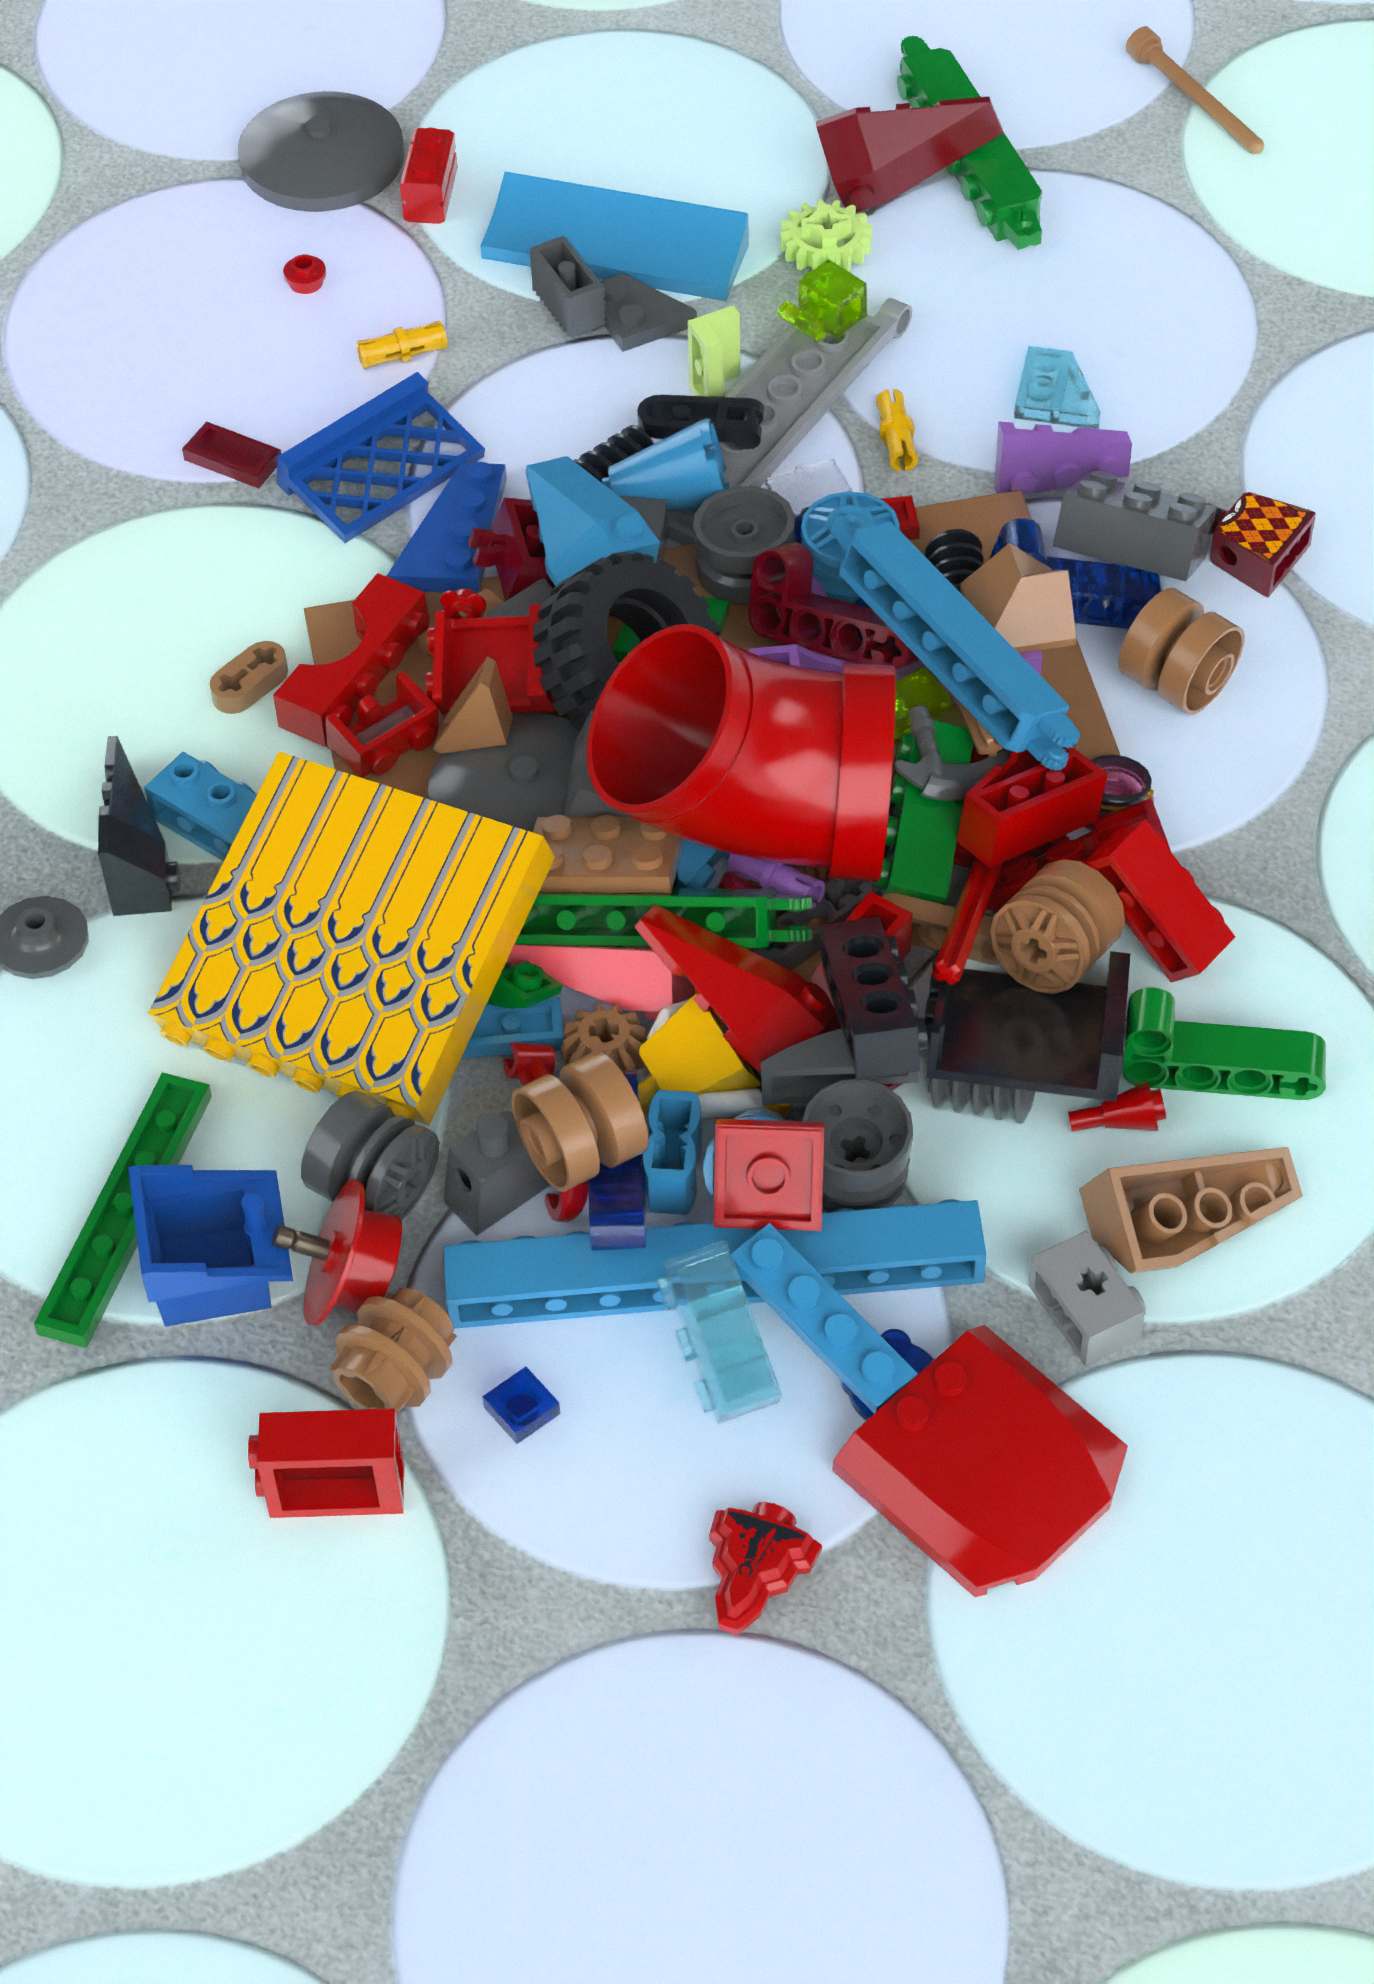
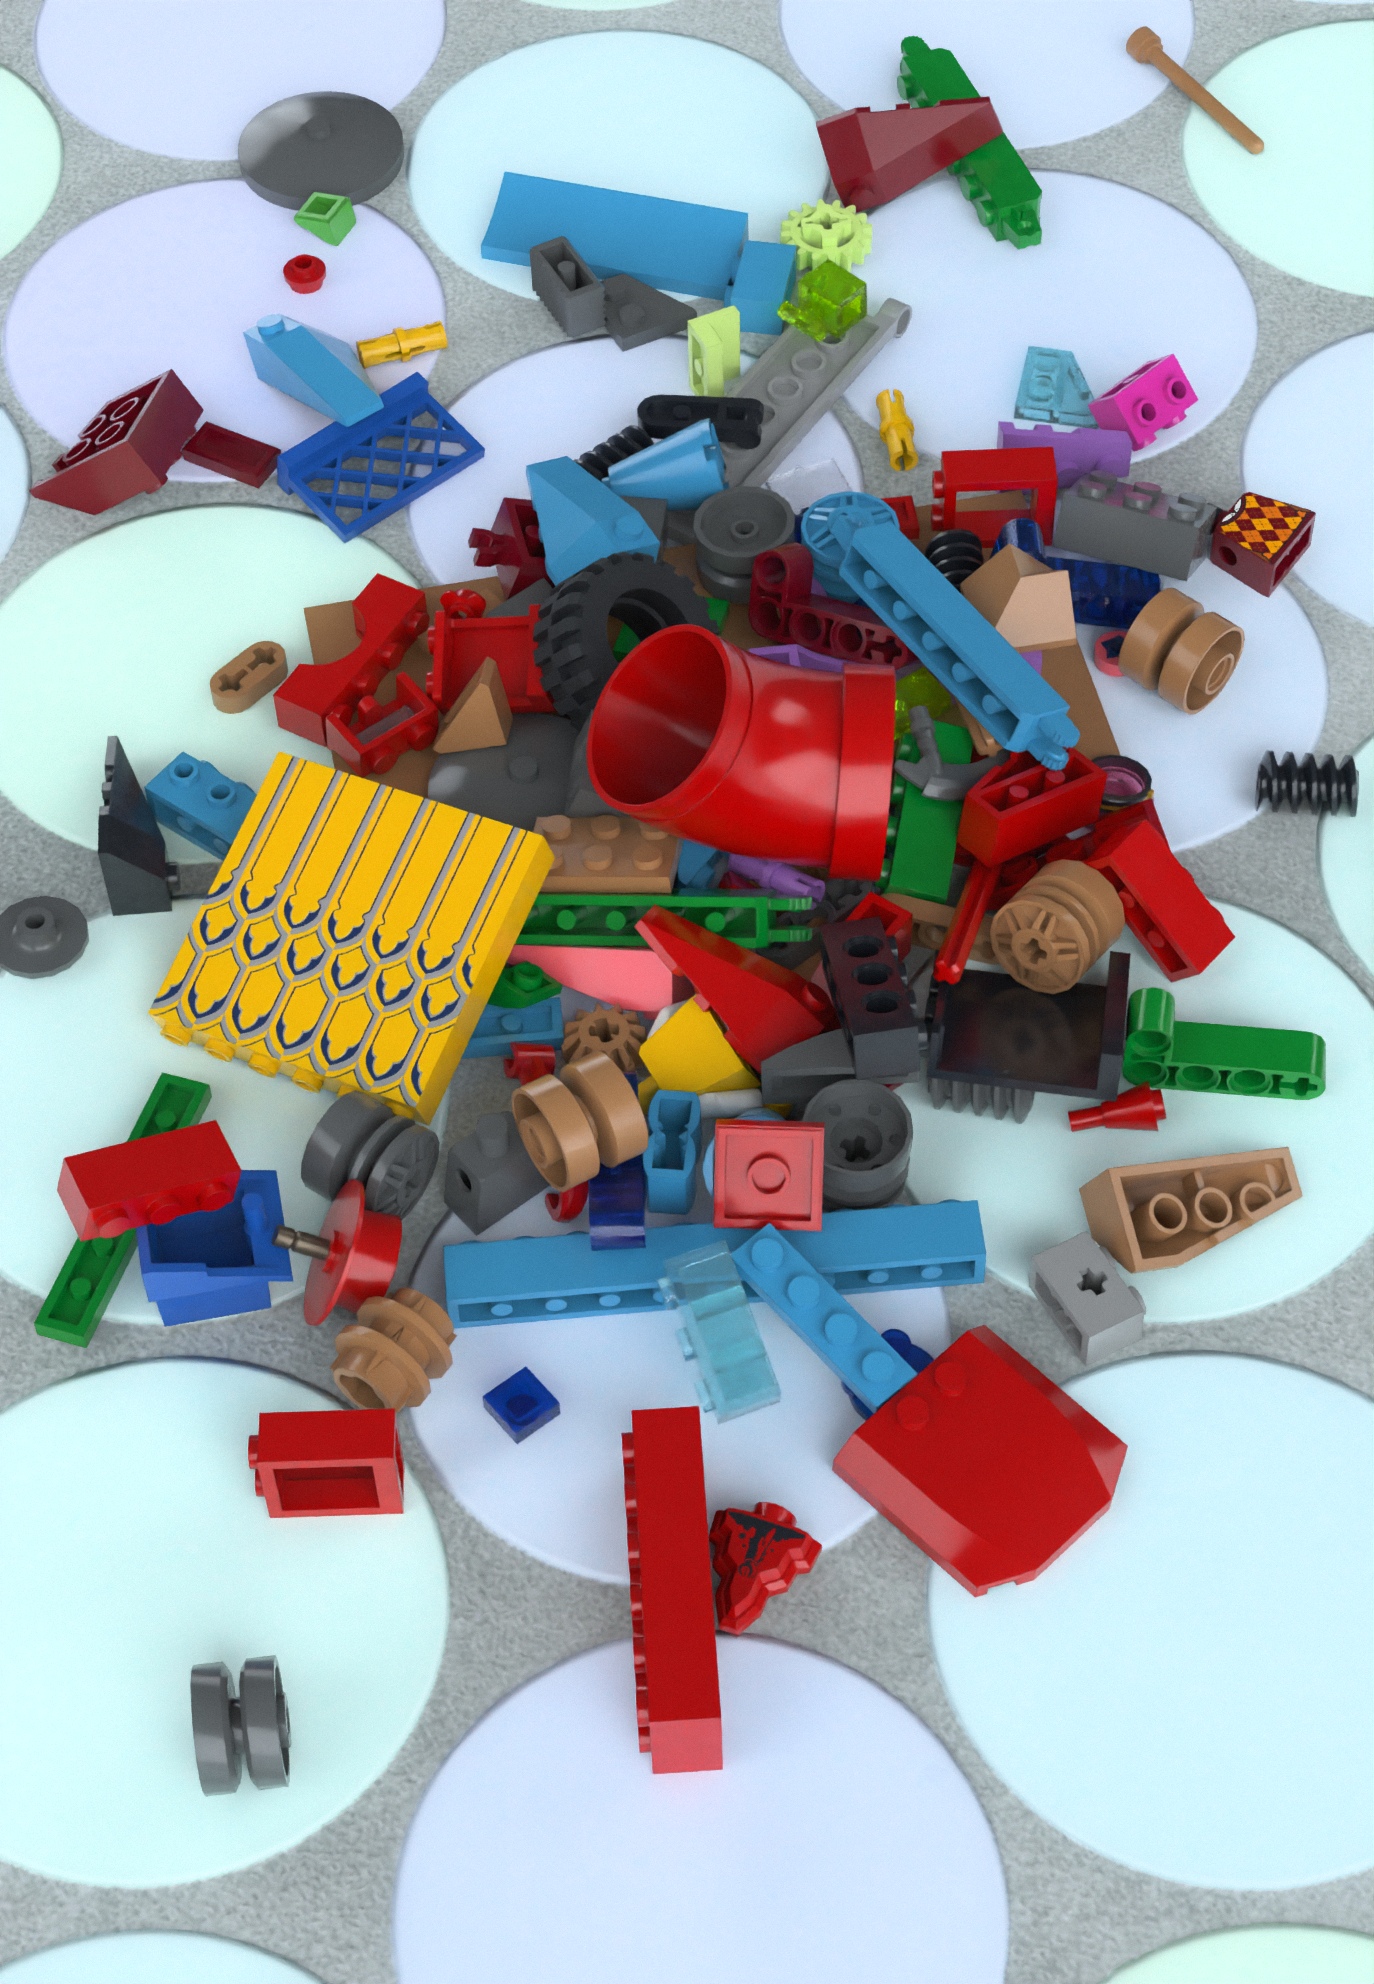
(124, 447): none -> dark red wedge
(148, 1180): none -> red brick
(235, 1726): none -> dark grey wheel
(312, 368): none -> dark azure wedge
(327, 217): none -> bright green slope
(428, 175): red brick -> none
(439, 549): blue wing -> none
(671, 1592): none -> red brick
(762, 282): none -> dark azure brick
(989, 471): none -> red window
(1107, 652): none -> coral tile
(1146, 401): none -> dark pink brick
(1307, 782): none -> black piece

